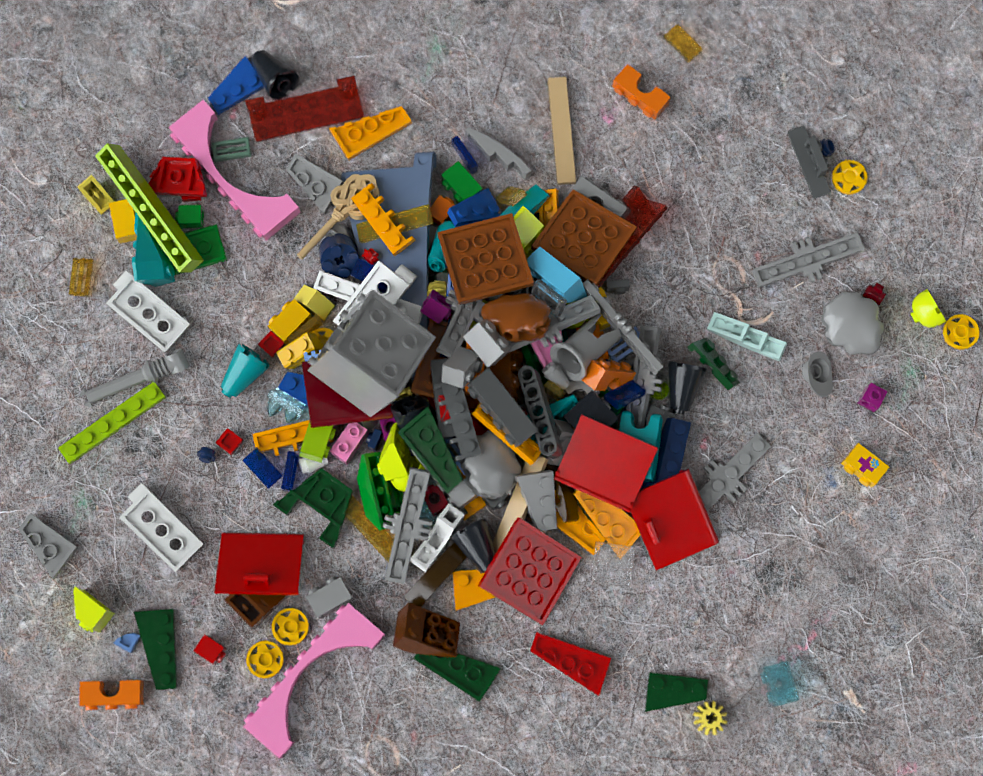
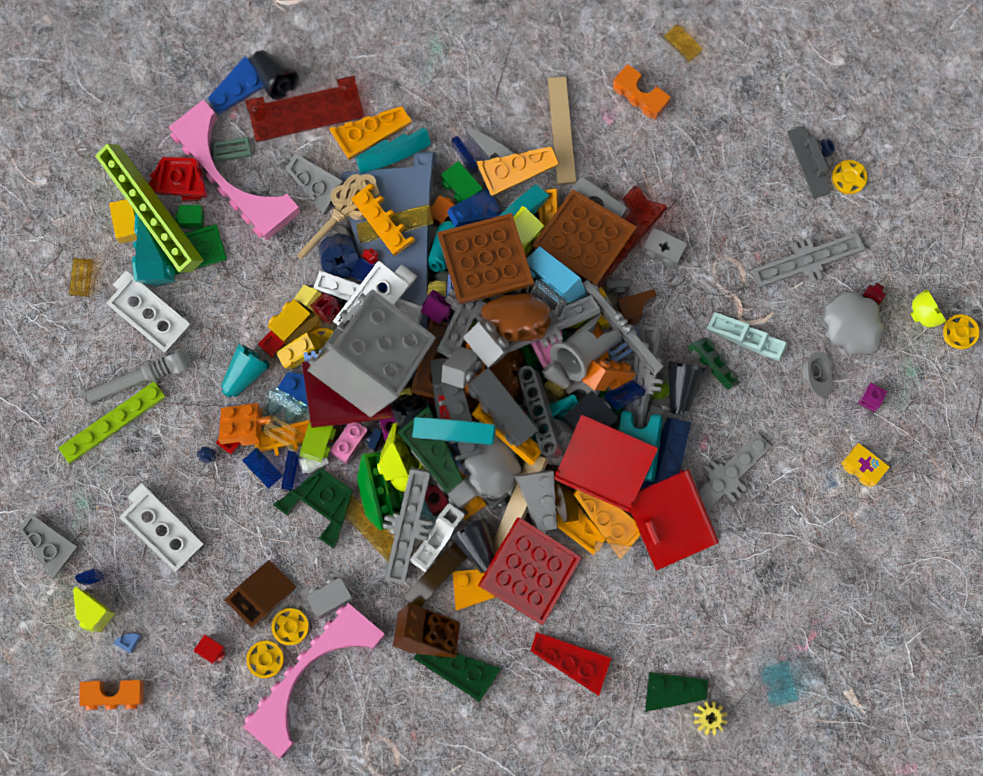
(89, 577): none -> clear blue tile
(95, 194): light yellow slope -> none
(159, 643): dark green wing -> none
(241, 424): none -> orange plate
(259, 563): red container -> none
(297, 441): none -> clear yellow tile
(326, 307): none -> dark red brick
(393, 151): none -> teal slope
(454, 431): none -> teal slope
(511, 196): clear yellow tile -> none
(512, 170): none -> light orange wing
(632, 306): none -> reddish brown arch
(658, 240): none -> light grey brick

